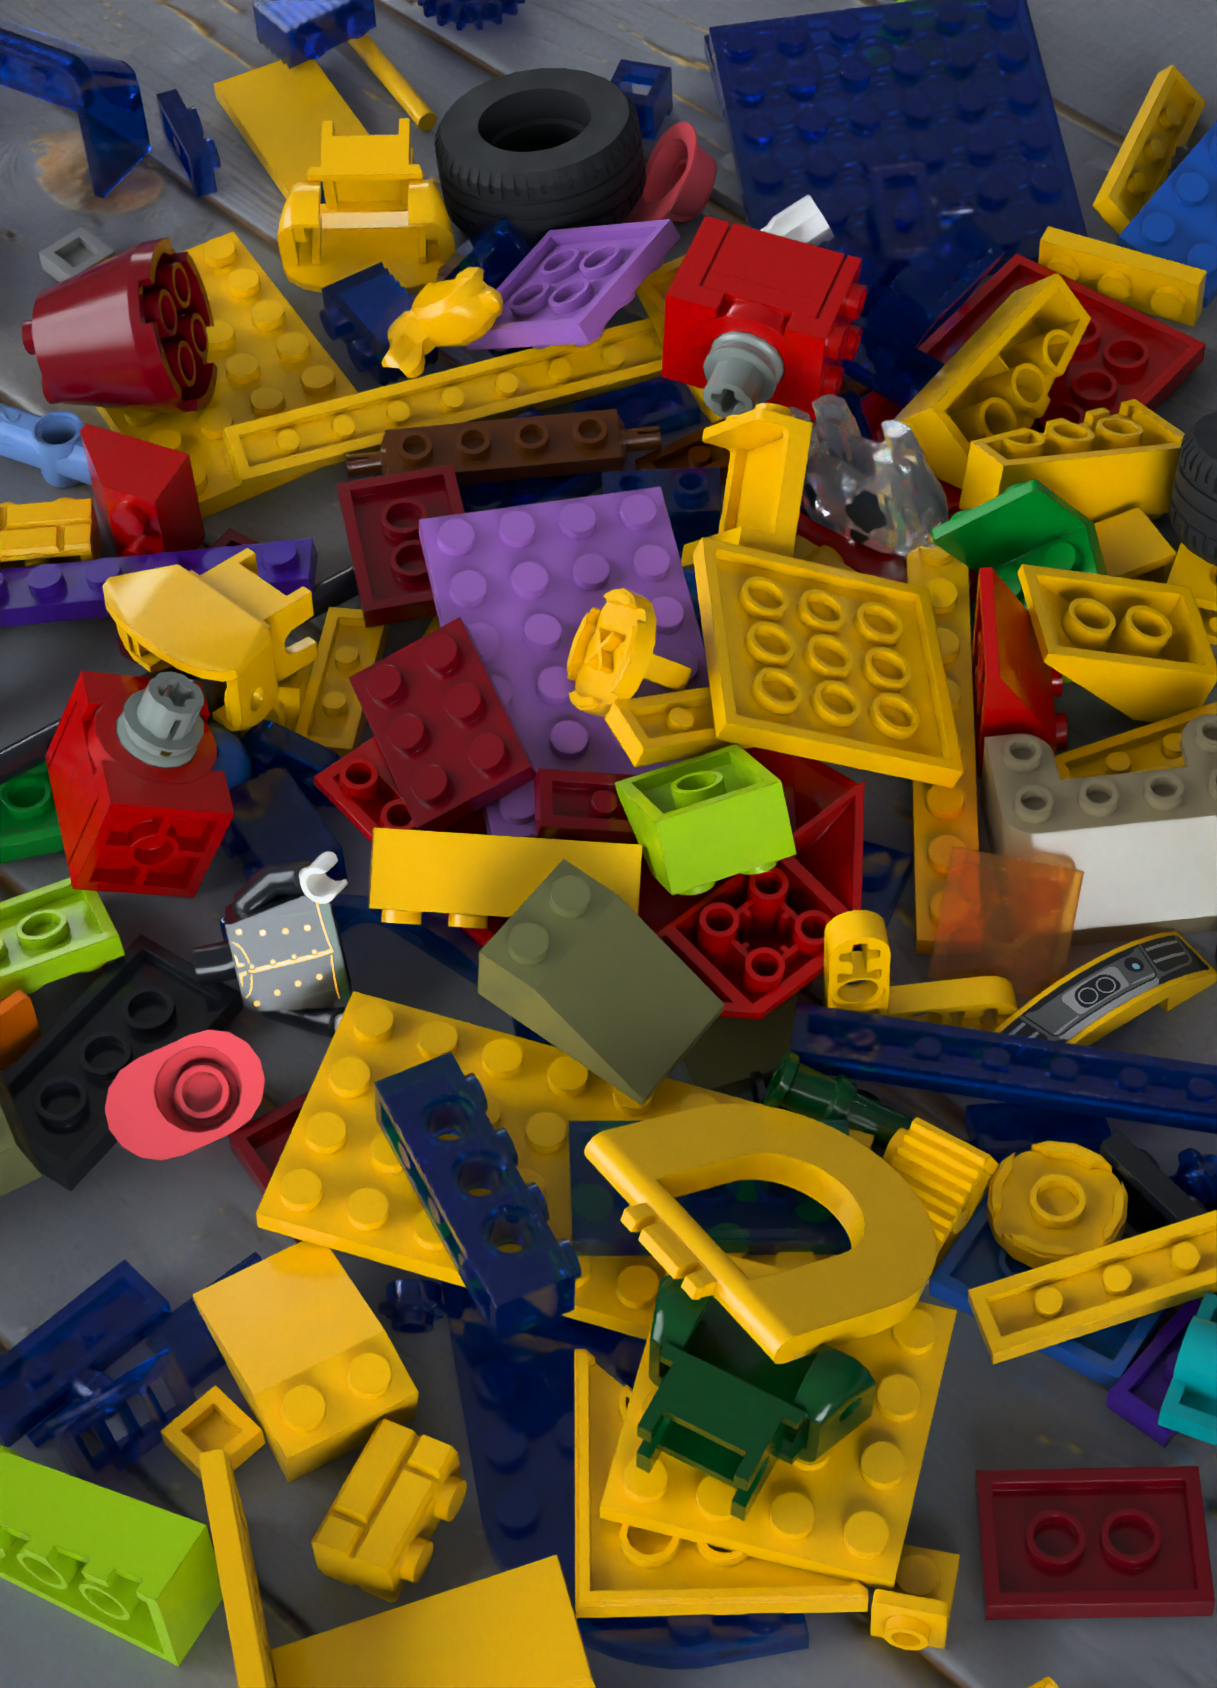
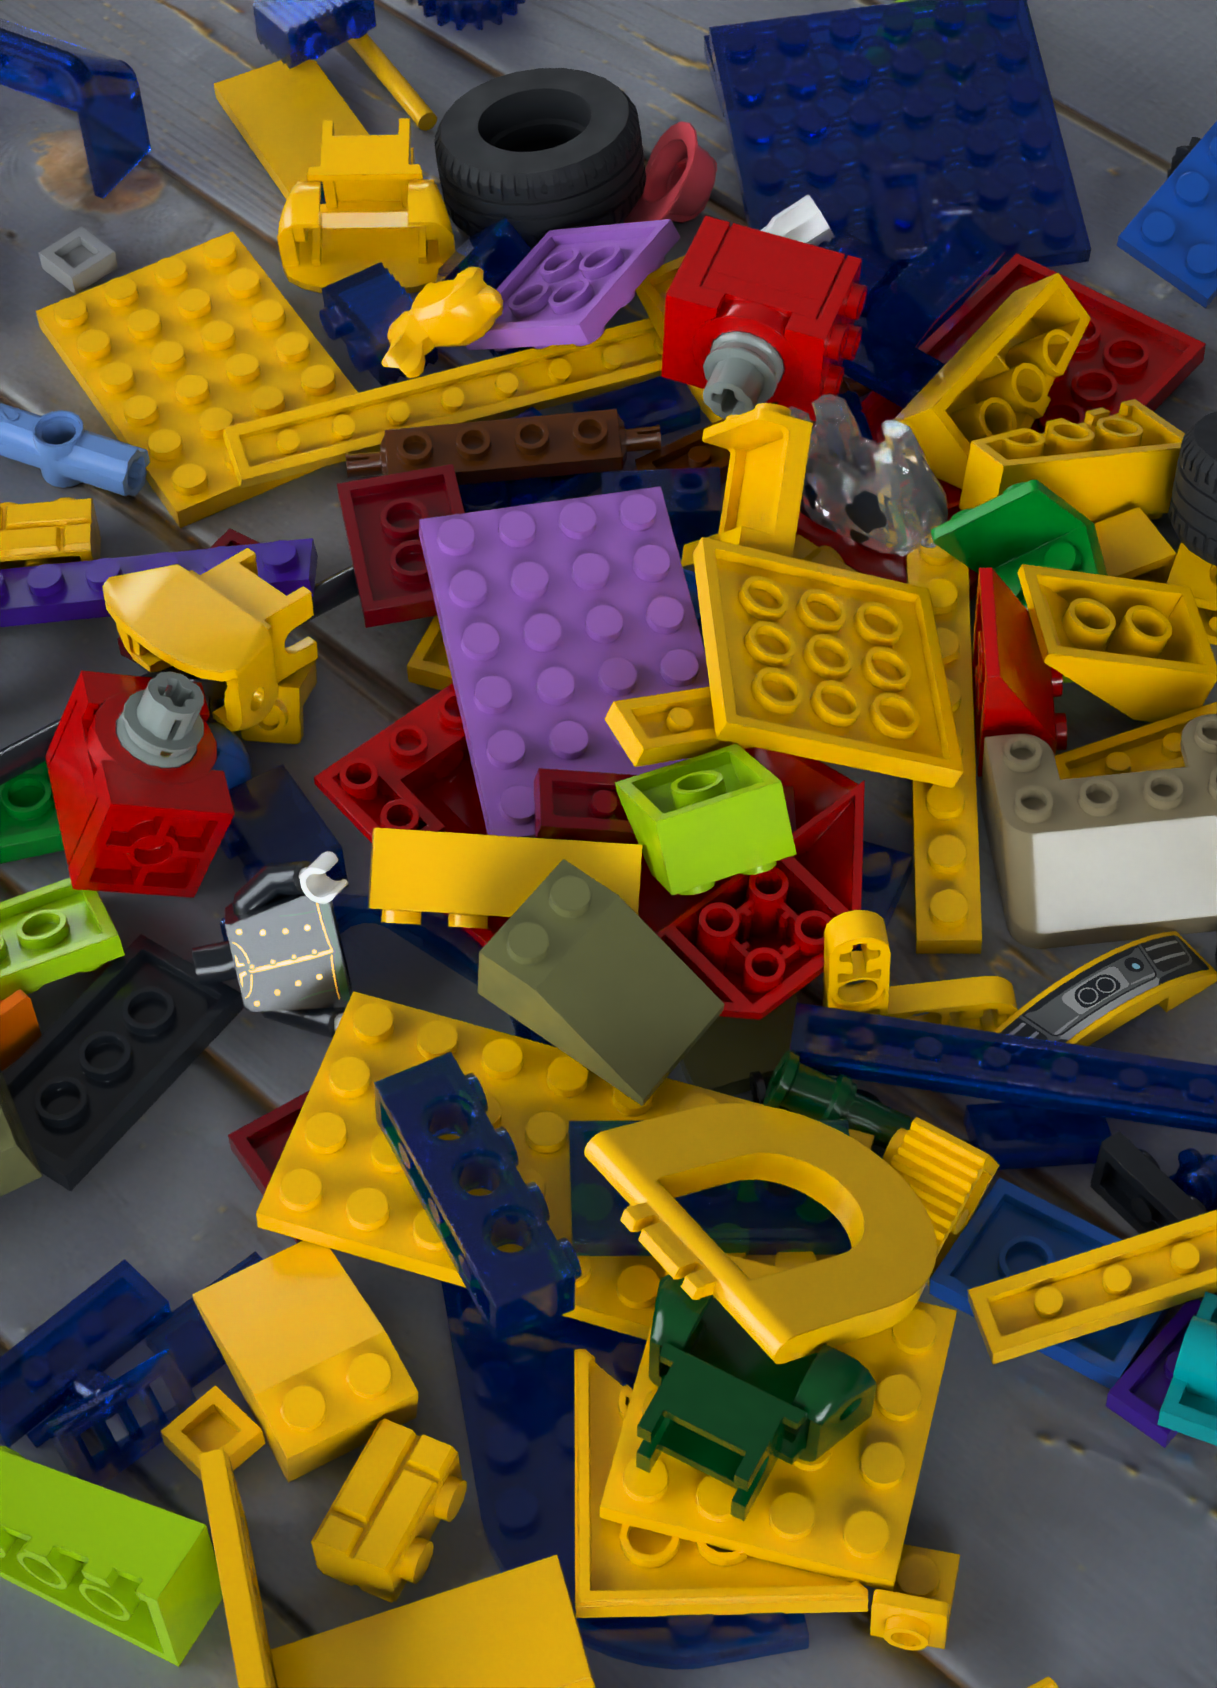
(126, 334): dark red cone -> none
(142, 493): red slope -> none
(184, 136): clear blue plate -> none
(185, 1095): coral piece -> none
(275, 745): clear blue plate -> none
(330, 706): yellow plate -> none
(413, 1305): clear blue plate -> none
(442, 727): dark red plate -> none
(616, 653): yellow tile -> none
(650, 107): clear blue brick -> none
(1005, 920): clear orange plate -> none
(1055, 1203): yellow tile -> none
(1093, 1543): dark red plate -> none
(1126, 275): yellow plate -> none
(1148, 149): yellow plate -> none

